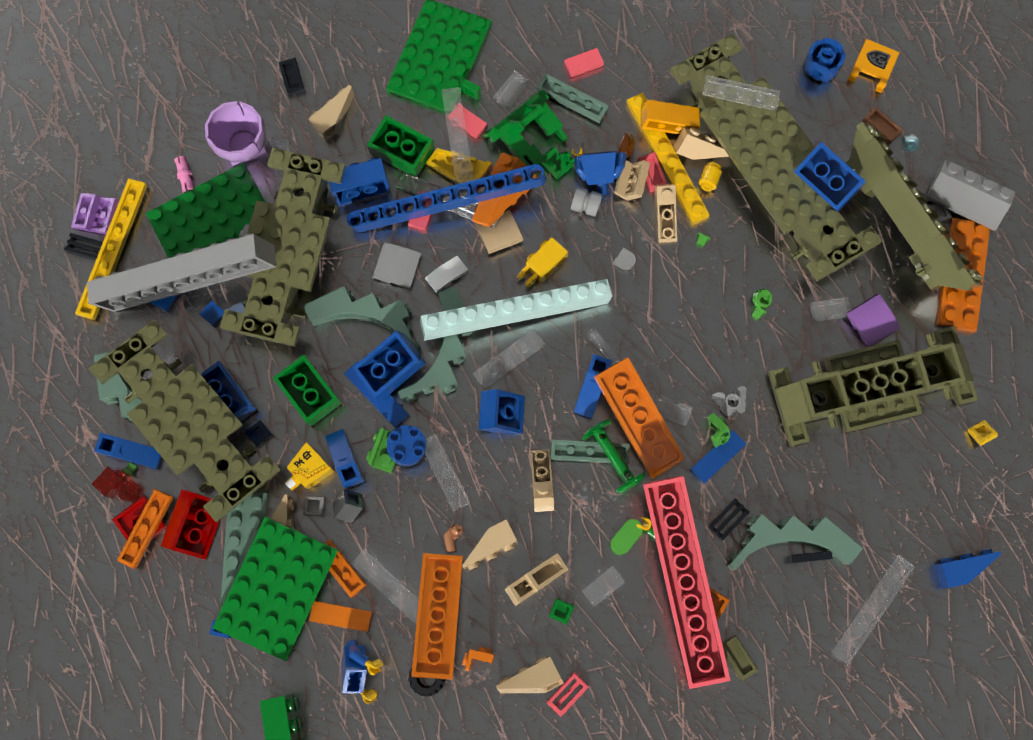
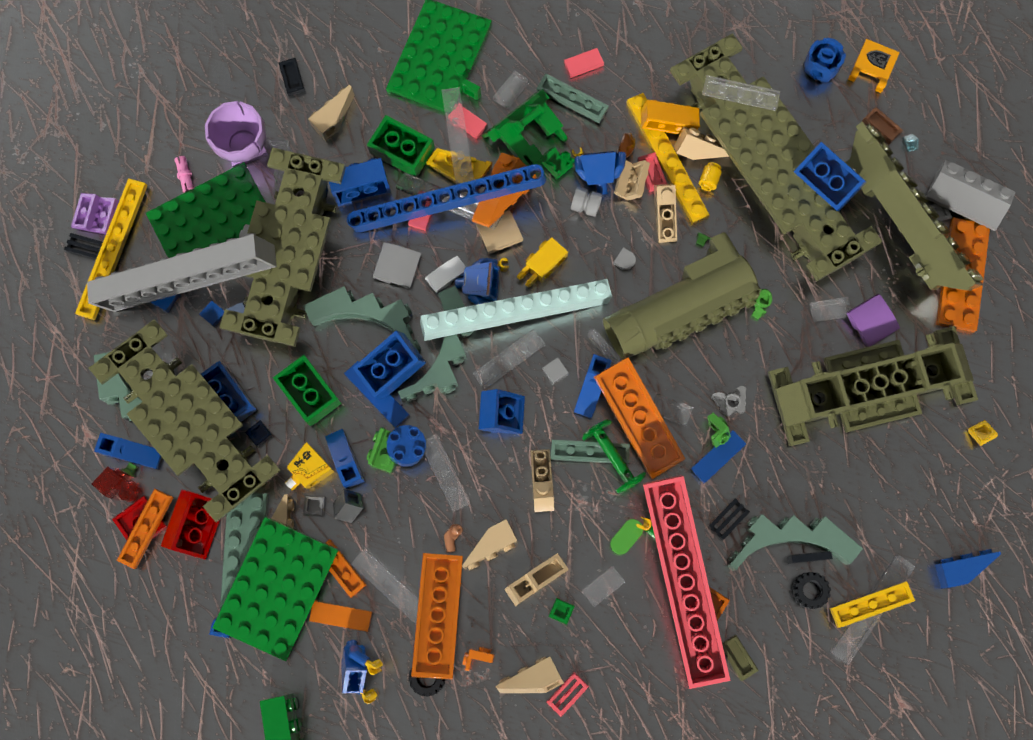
(482, 280): none -> blue torso
(555, 371): none -> light grey tile
(706, 294): none -> olive piece
(824, 590): none -> black tyre
(872, 604): none -> yellow plate

